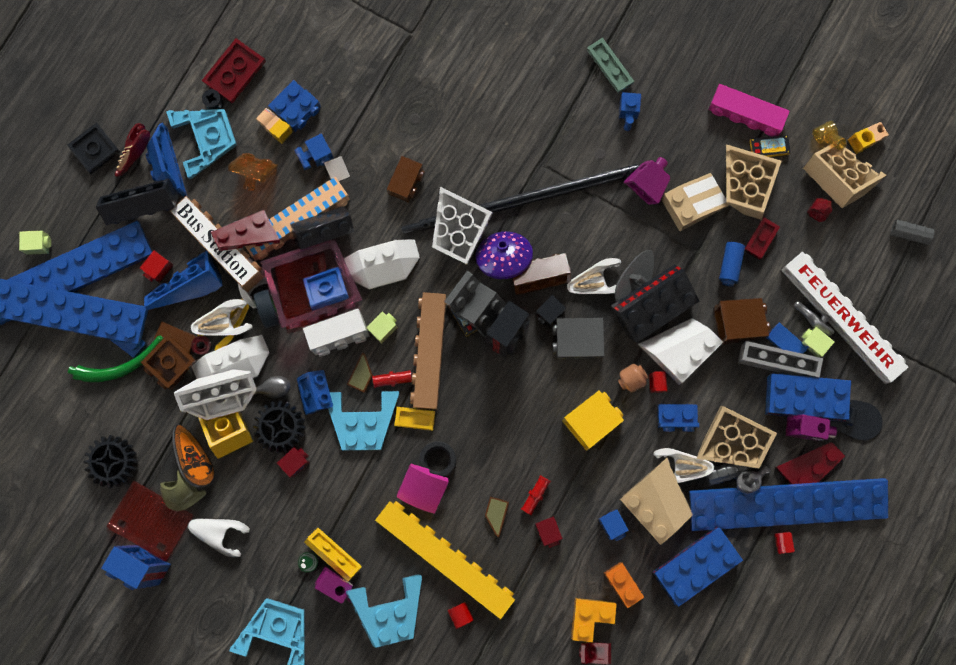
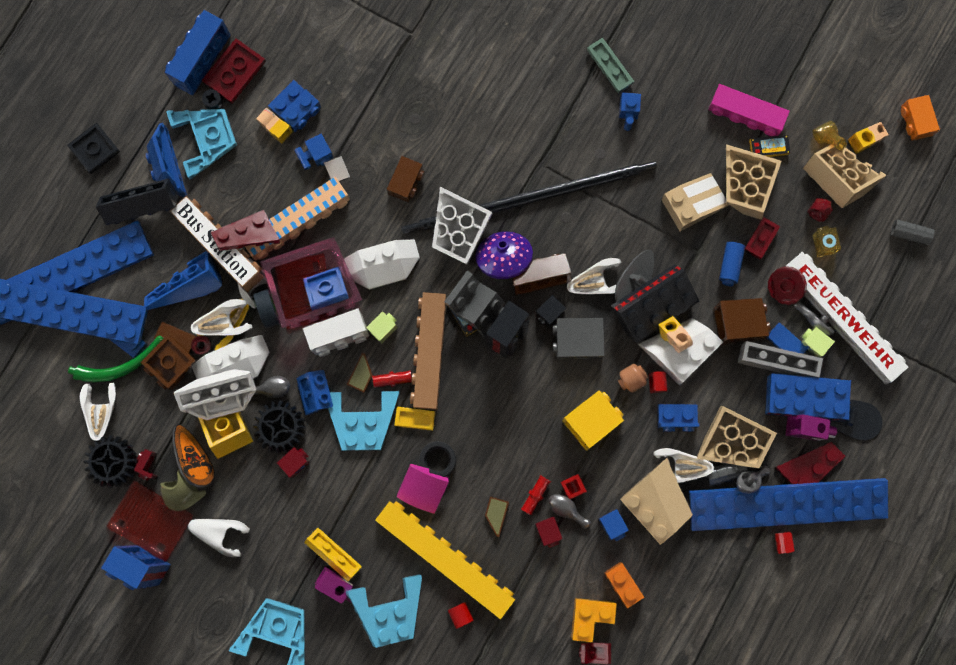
(34, 242): yellowish green brick -> none
(97, 416): none -> white animal
(134, 147): dark red animal -> none
(144, 462): none -> dark red bracket
(156, 267): red brick -> none
(197, 52): none -> blue brick
(253, 169): clear orange plate -> none
(308, 562): dark green tile -> none
(322, 227): black brick -> none
(566, 508): none -> flat silver piece
(573, 486): none -> red brick
(649, 180): magenta torso -> none
(677, 336): none -> light nougat leg
(697, 566): blue brick -> none
(787, 285): none -> dark red tile
(826, 241): none -> clear yellow brick
(920, 117): none -> orange brick

